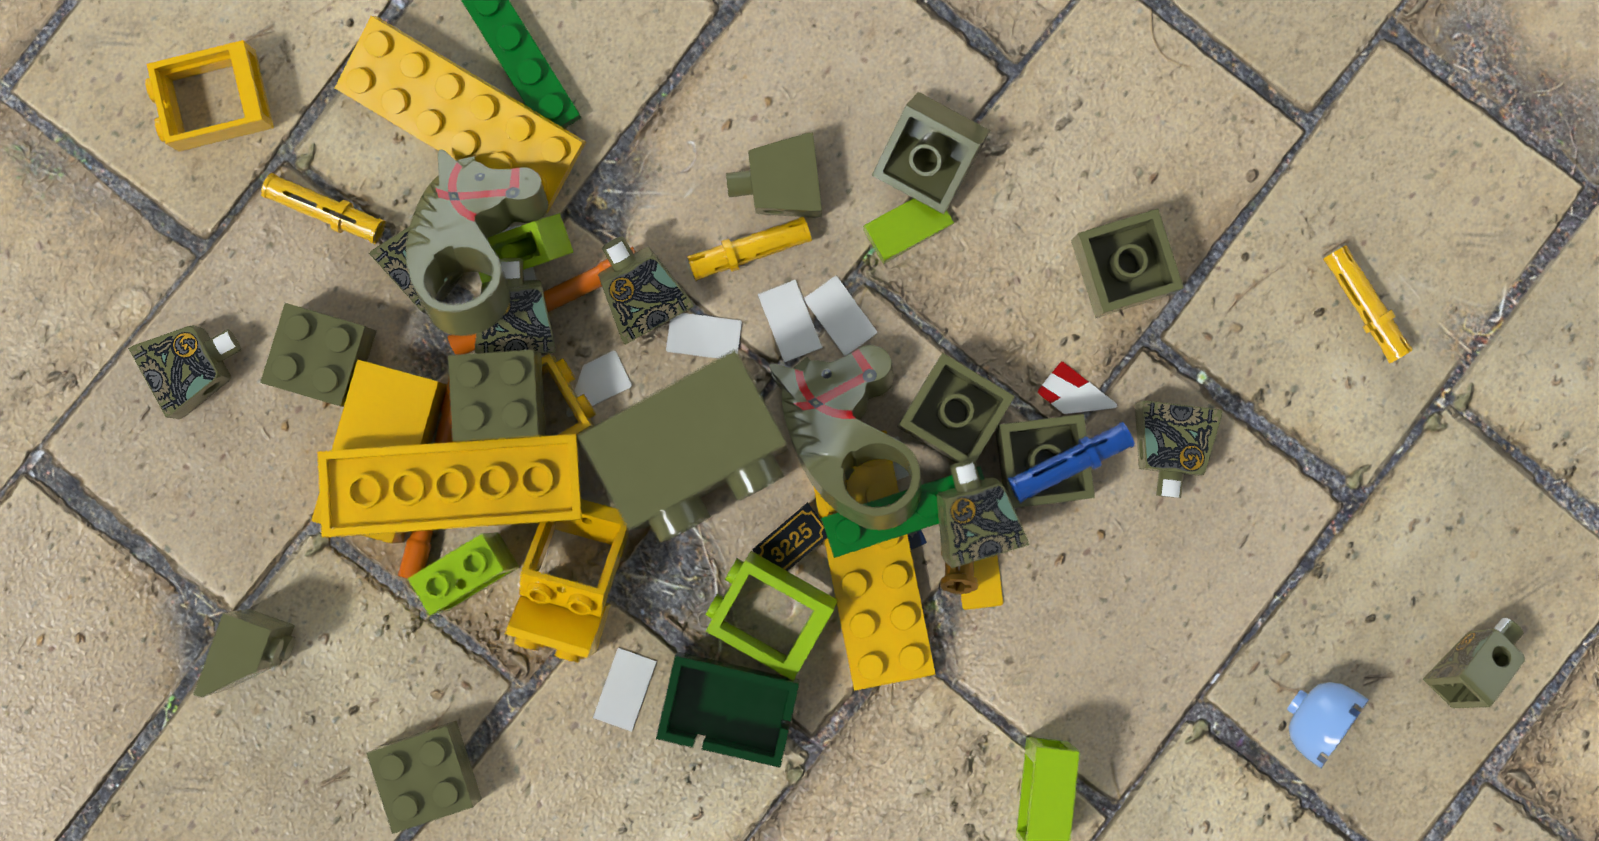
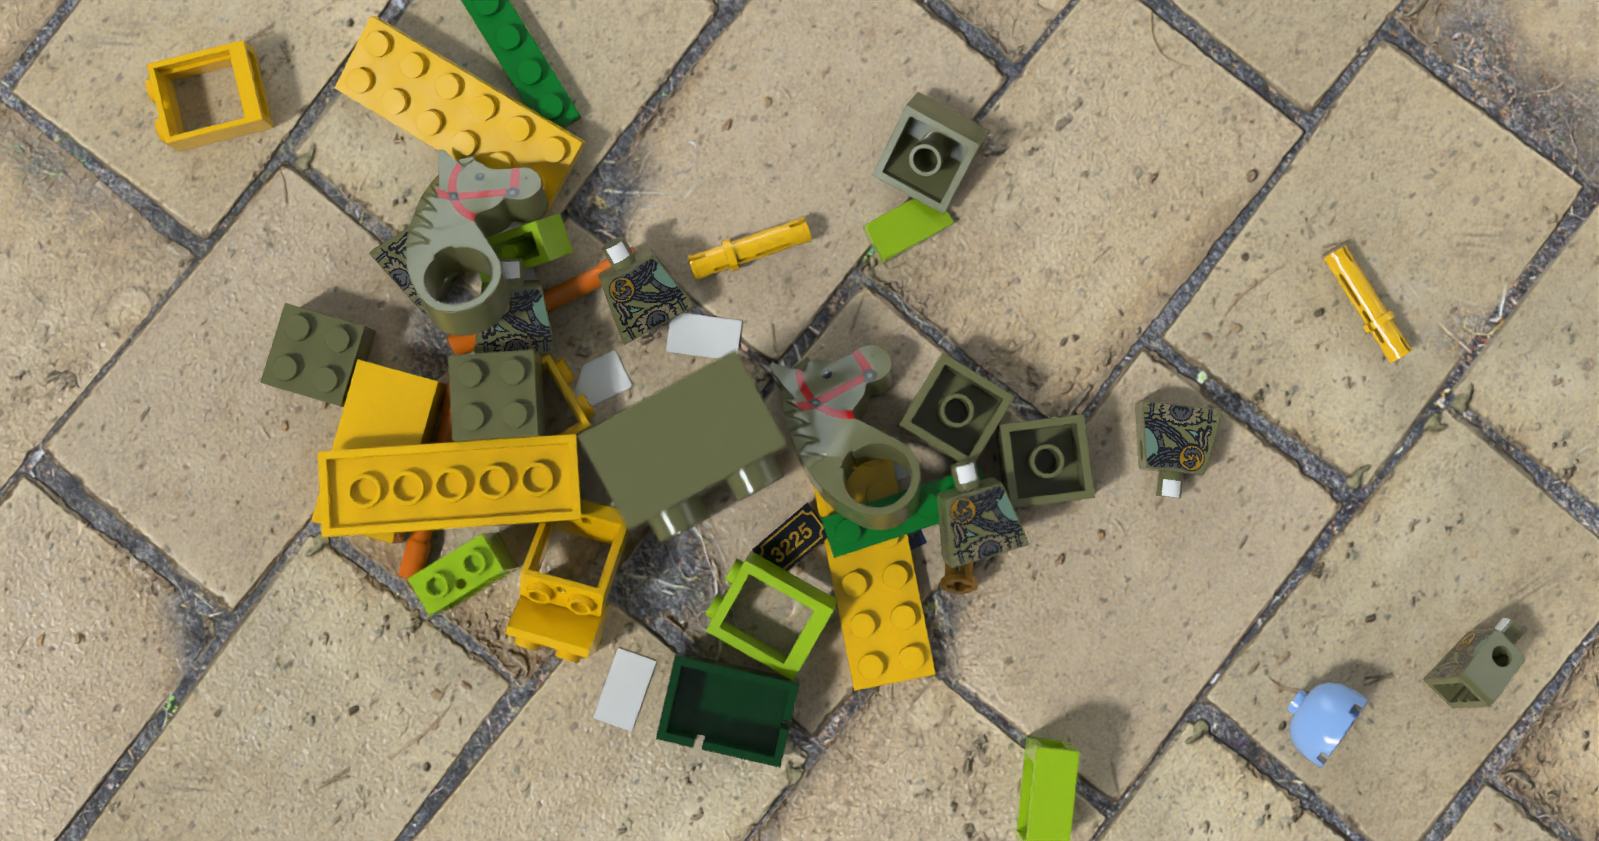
(185, 367): torso -> none
(244, 648): olive slope -> none
(365, 226): yellow pin -> none
(424, 777): olive brick -> none
(781, 178): olive torso -> none
(789, 321): white sticker -> none
(840, 315): white sticker -> none
(989, 585): yellow sticker -> none
(1072, 392): white sticker -> none
(1072, 461): blue pin -> none
(1127, 263): olive brick -> none

